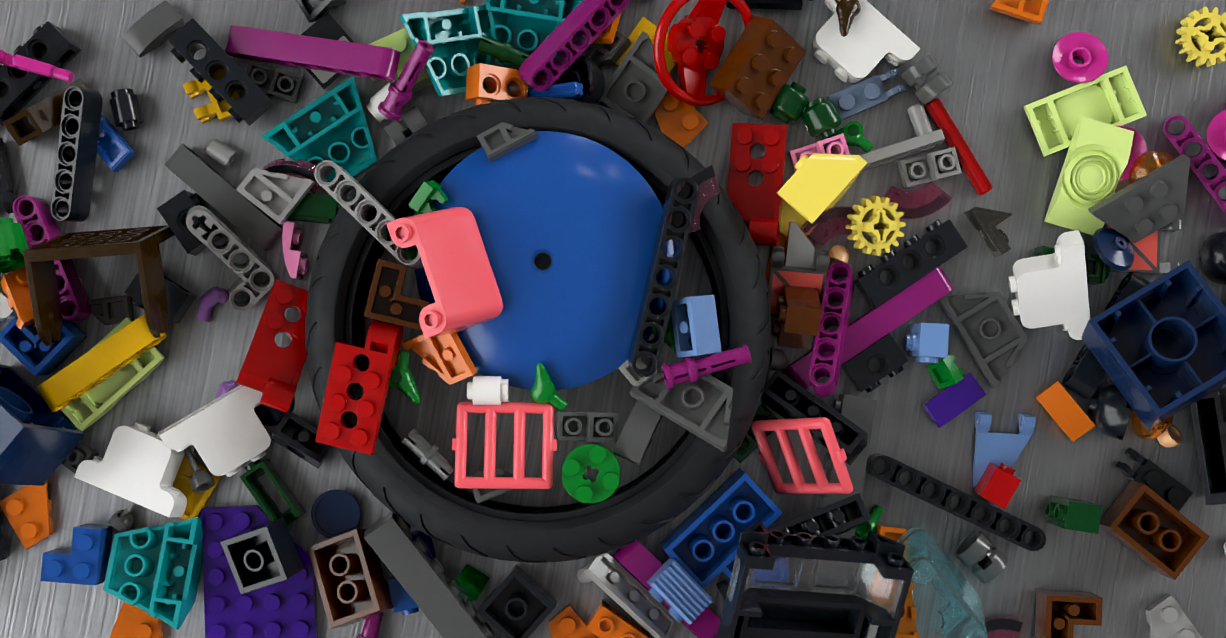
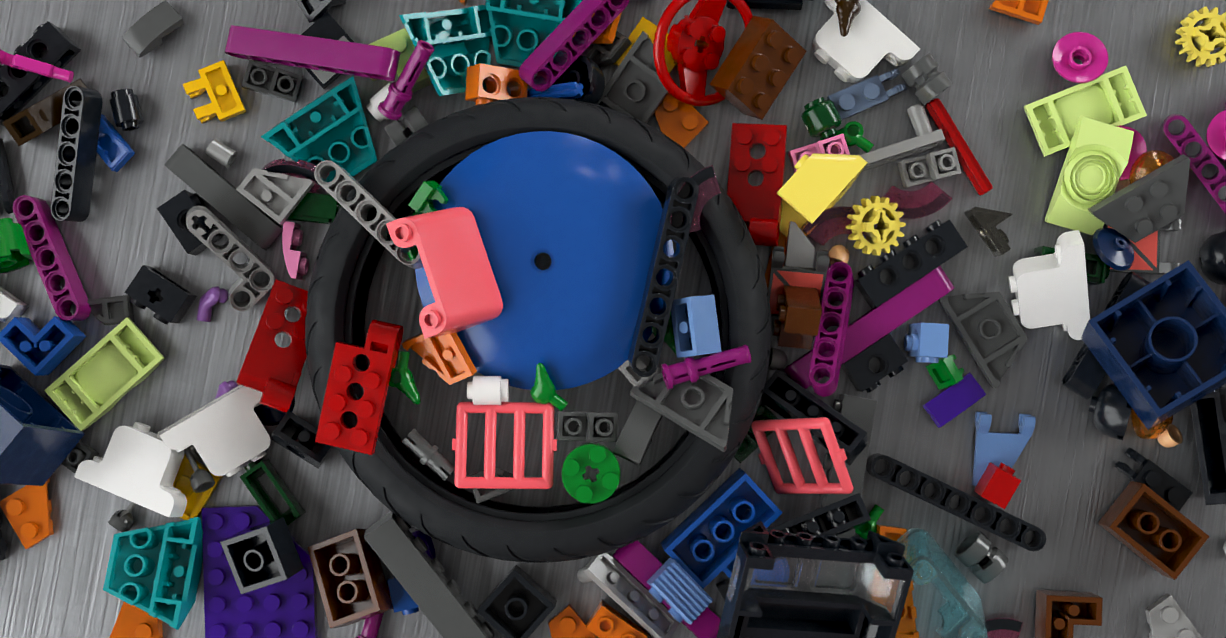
(17, 289): orange wing -> none
(85, 561): blue brick -> none
(98, 243): dark brown piece -> none
(98, 364): yellow beam -> none
(193, 38): black brick -> none
(335, 513): dark blue piece -> none
(385, 297): reddish brown brick -> none
(471, 582): green tile -> none
(502, 51): dark green pin -> none
(504, 139): dark grey tile -> none
(790, 103): dark green head -> none
(1065, 411): orange slope -> none
(1073, 514): dark green brick -> none

